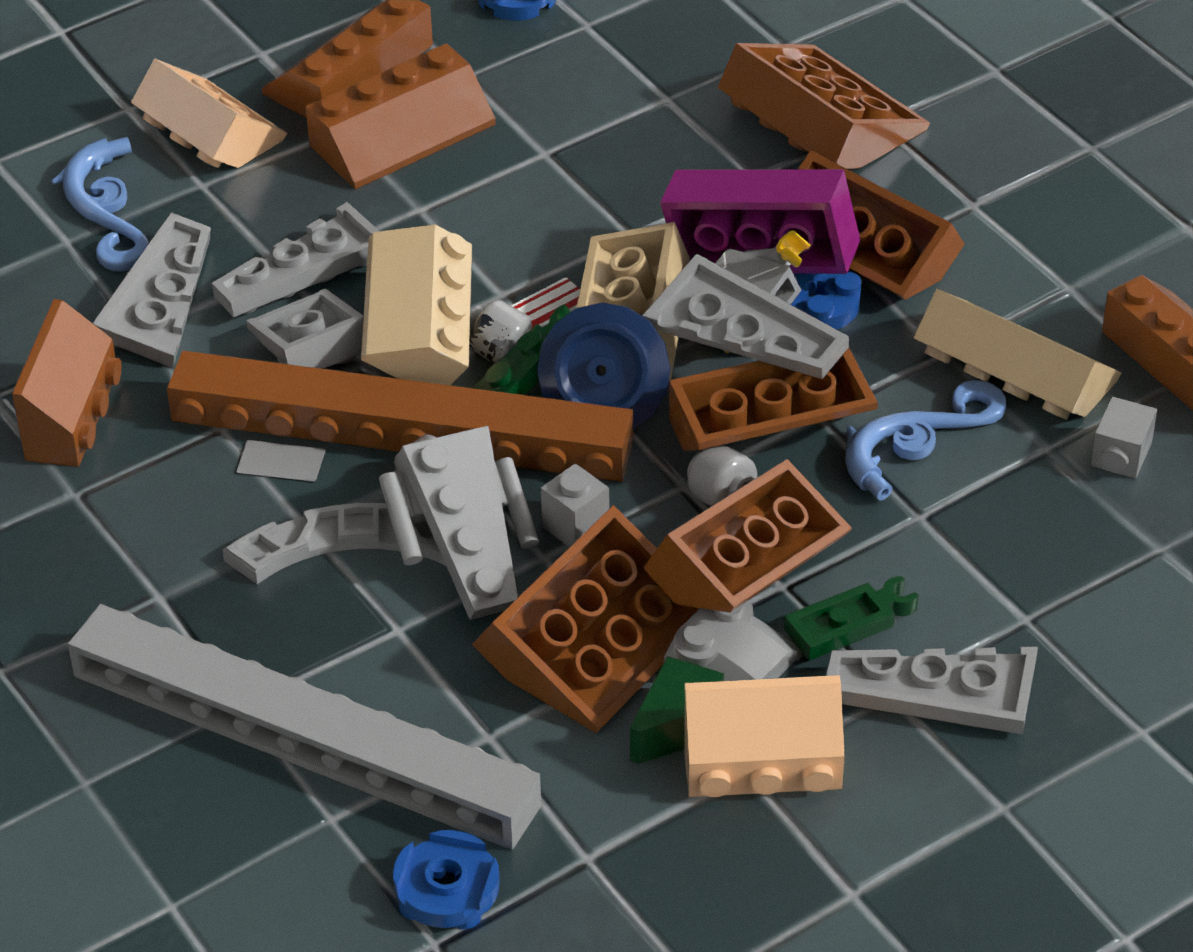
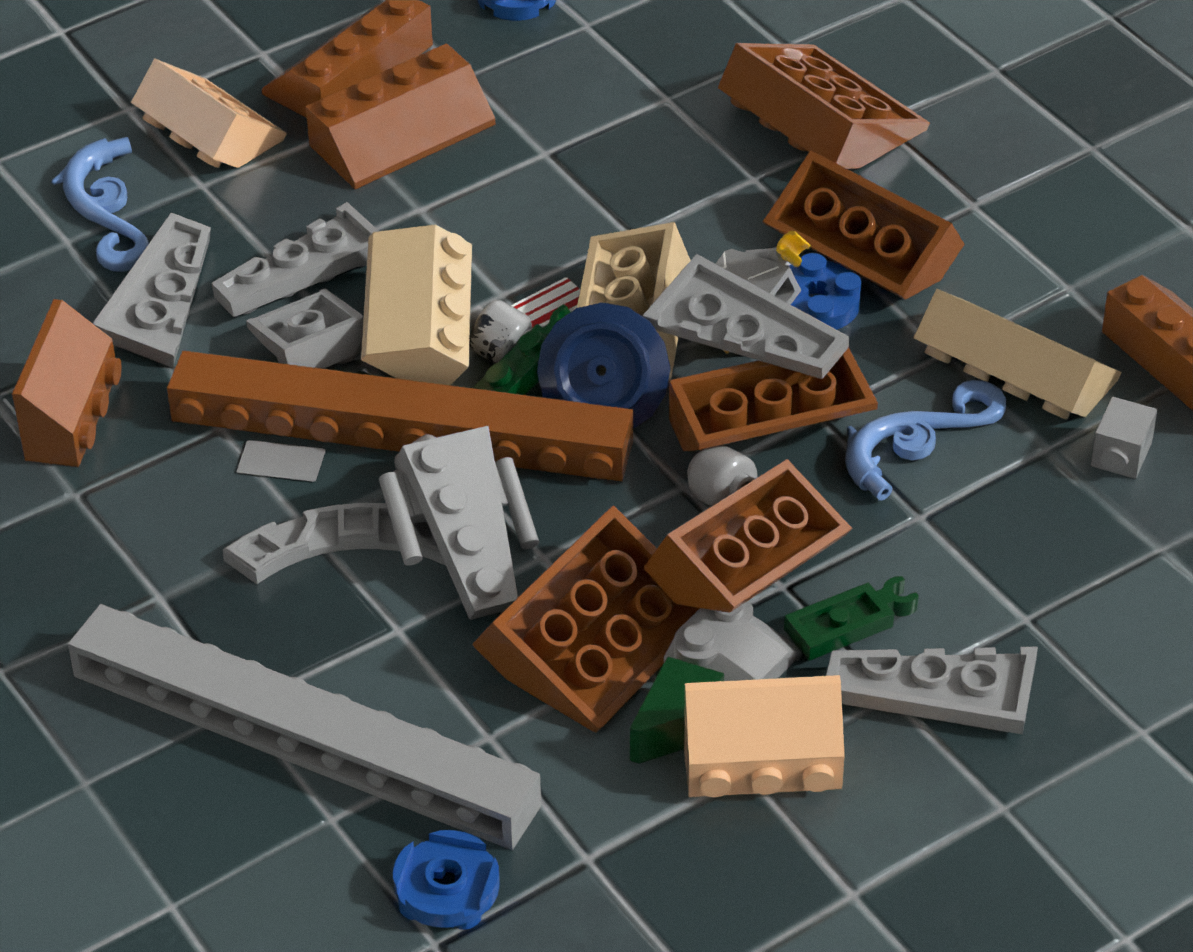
(572, 504): light grey brick -> none
(758, 208): magenta brick -> none

